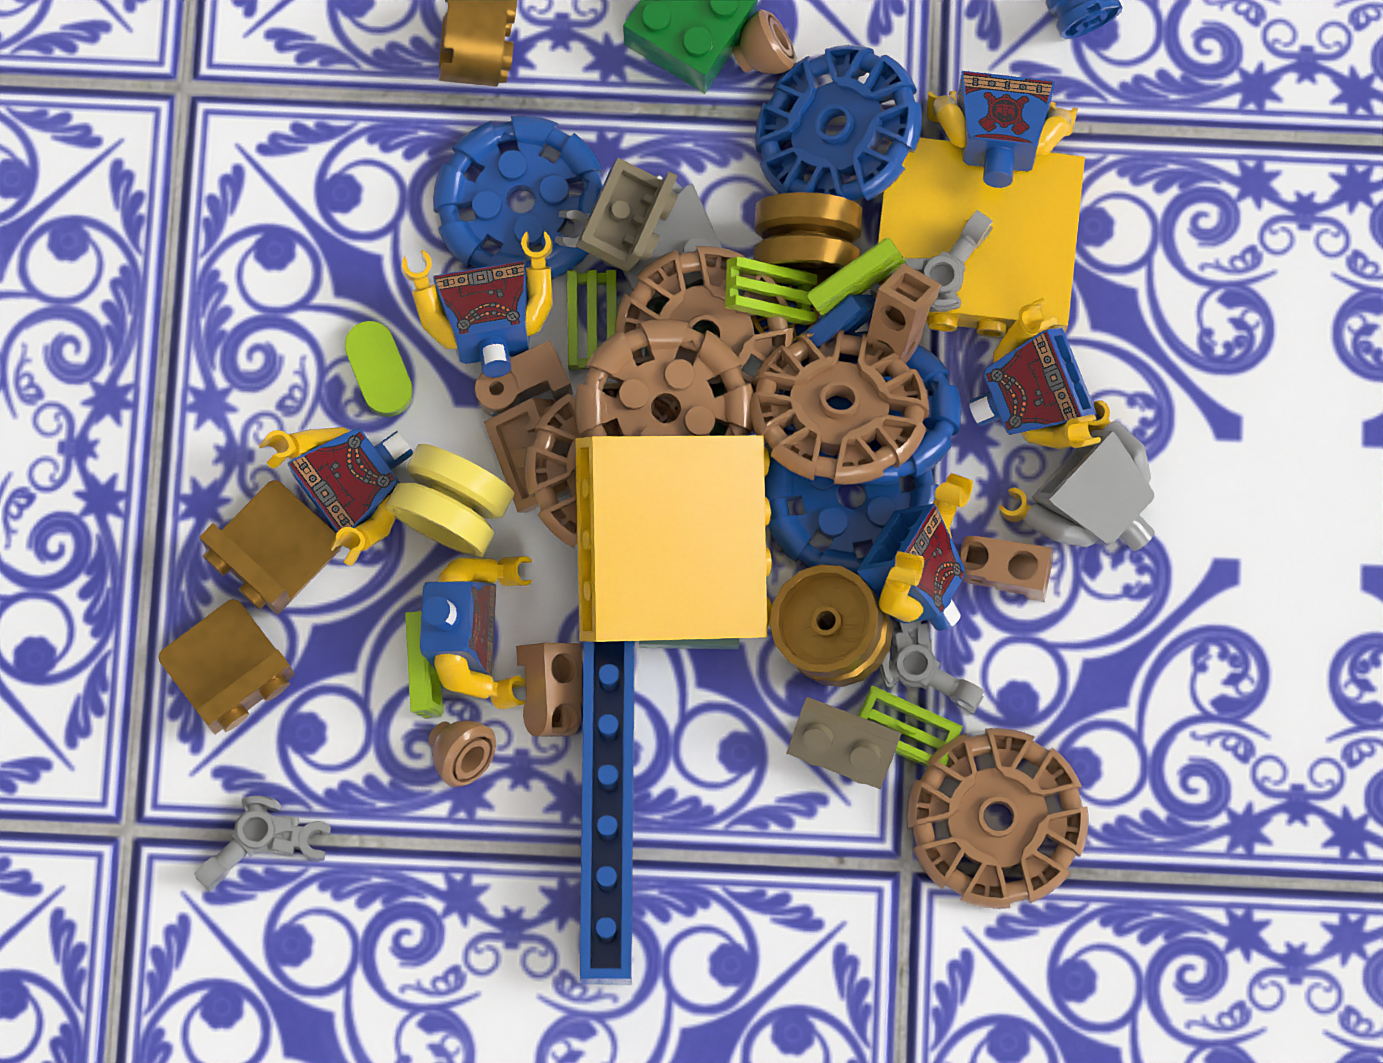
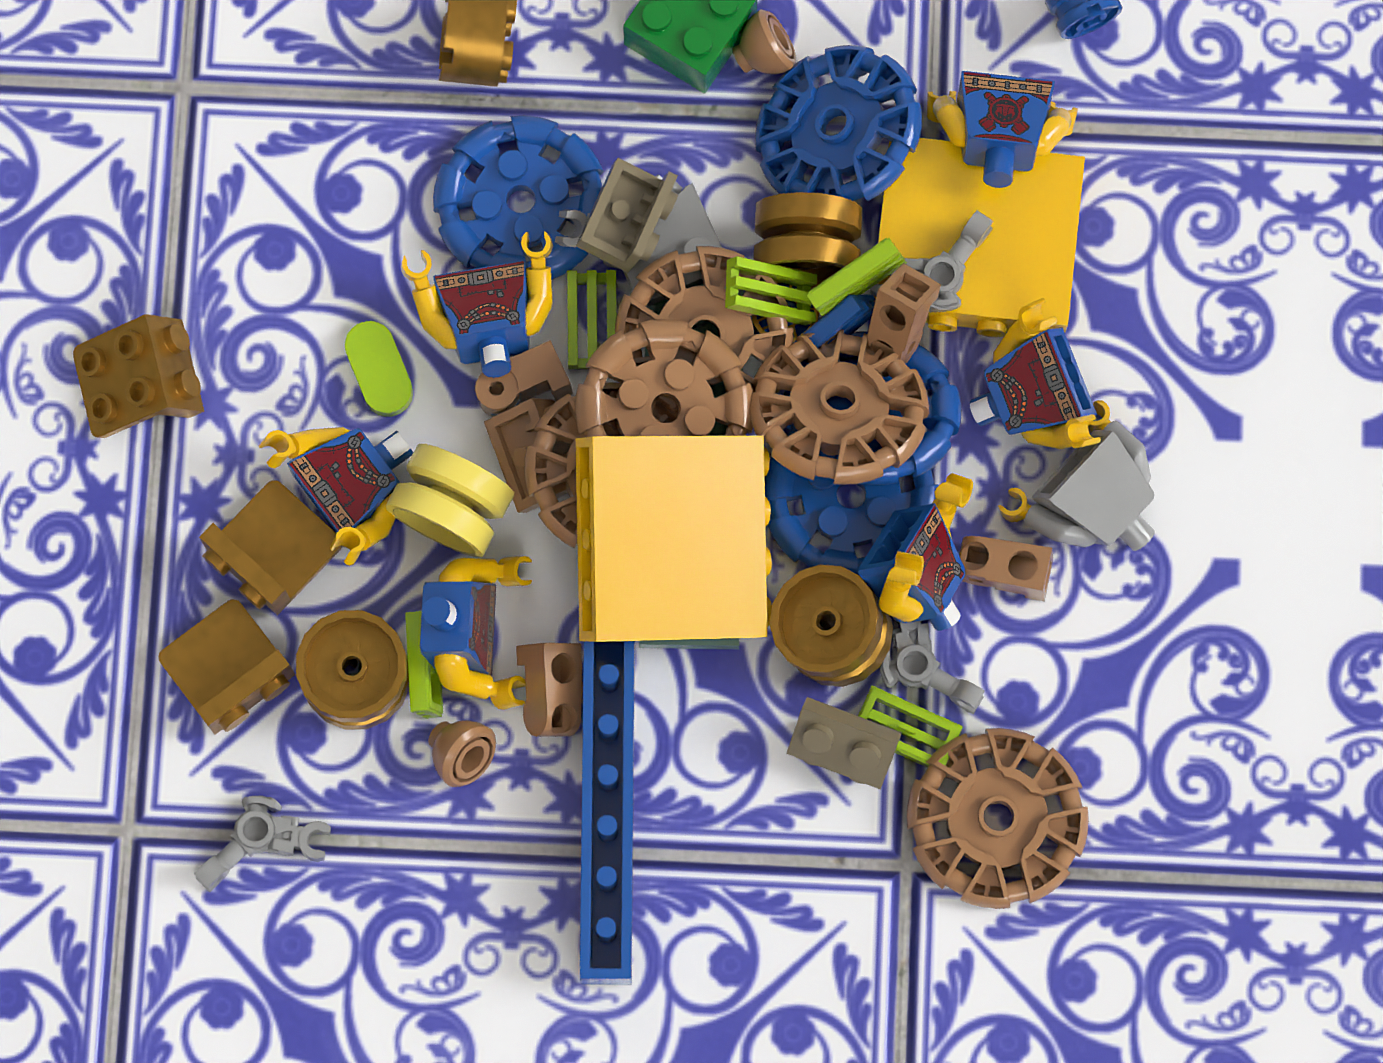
(137, 374): none -> pearl gold bracket
(346, 640): none -> pearl gold wheel

